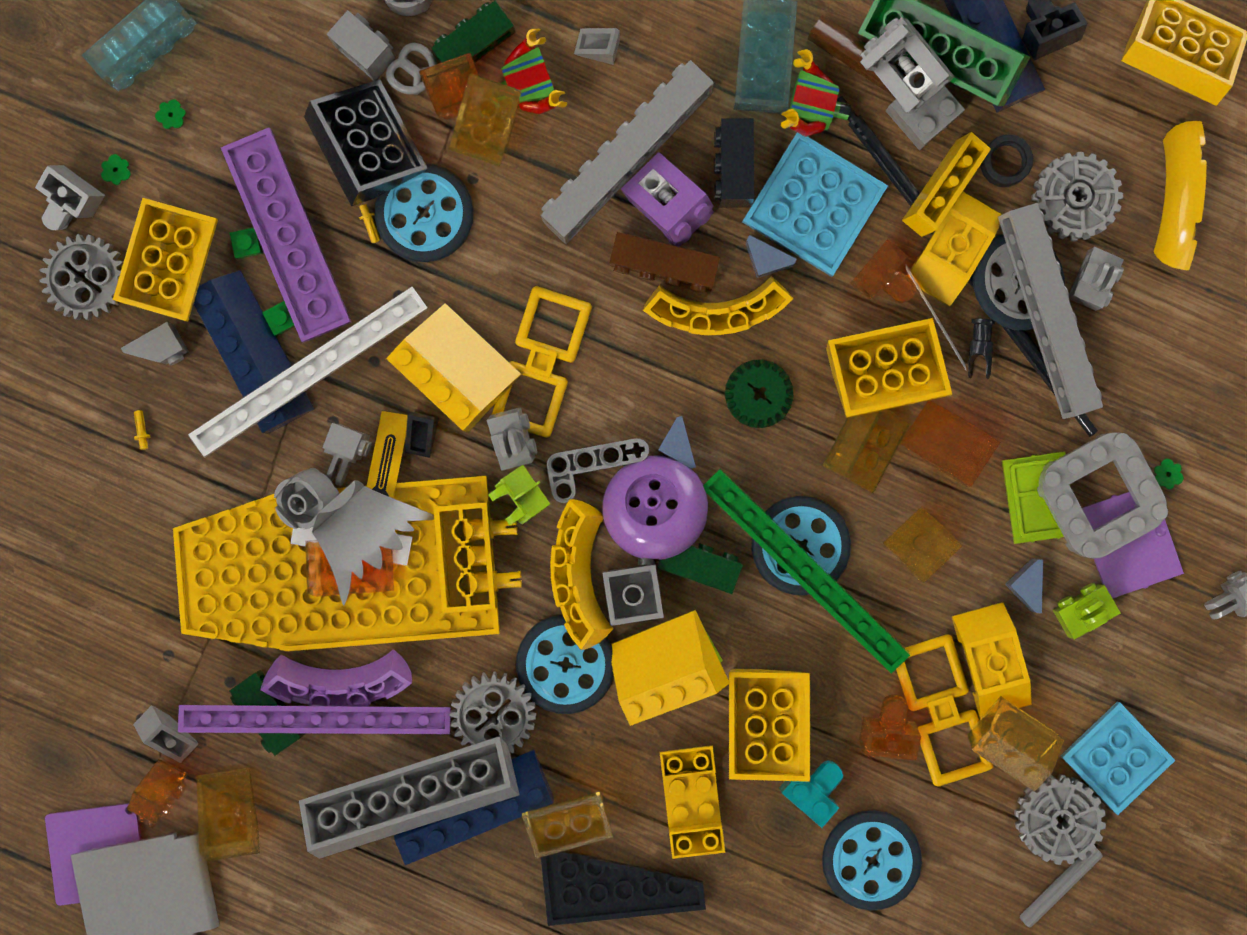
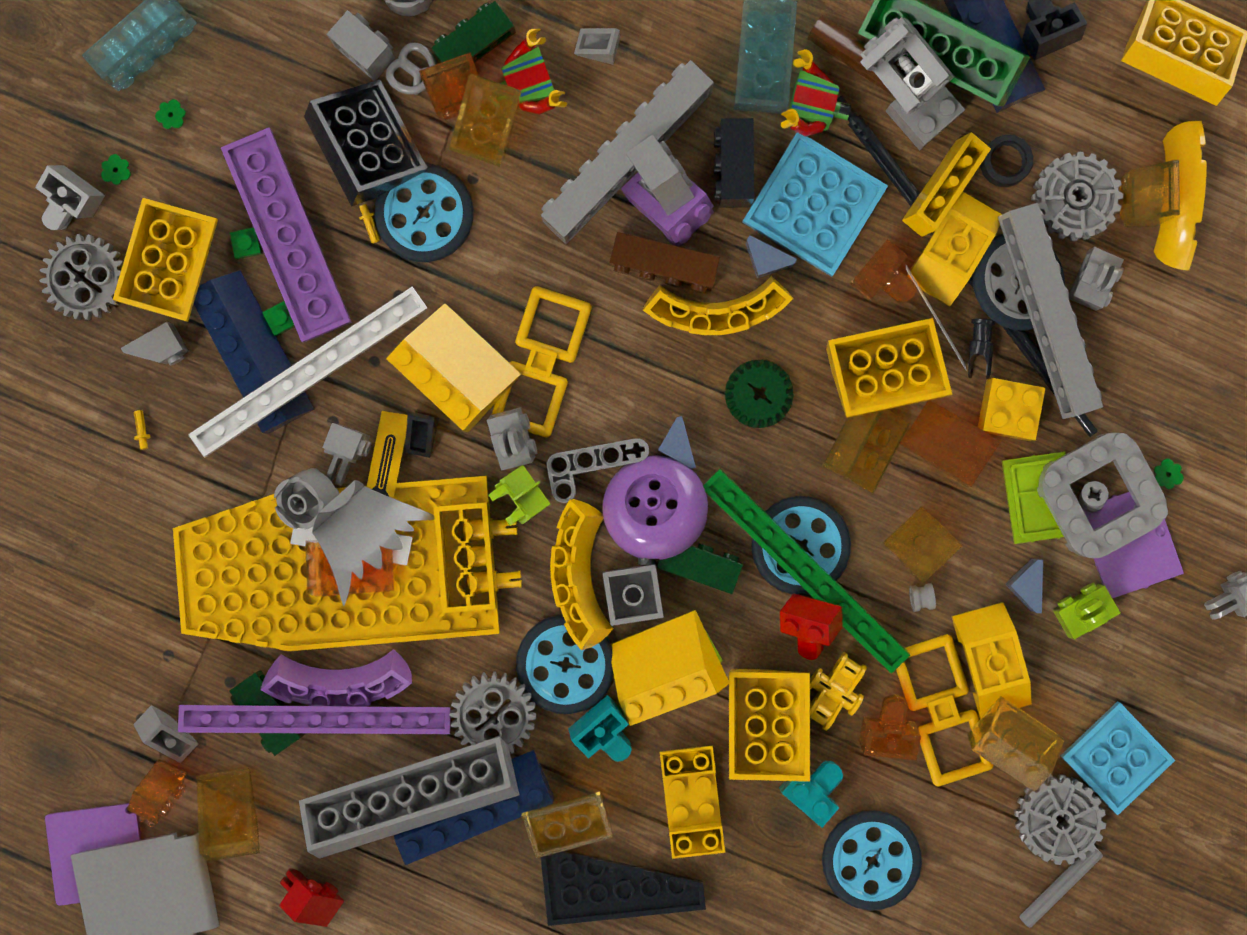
(309, 900): none -> red brick
(602, 730): none -> teal brick
(661, 174): none -> light grey brick
(812, 622): none -> red brick
(840, 683): none -> yellow axle
(922, 597): none -> light grey wheel
(1011, 409): none -> yellow brick
(1092, 502): none -> light grey wheel
(1150, 195): none -> clear yellow slope

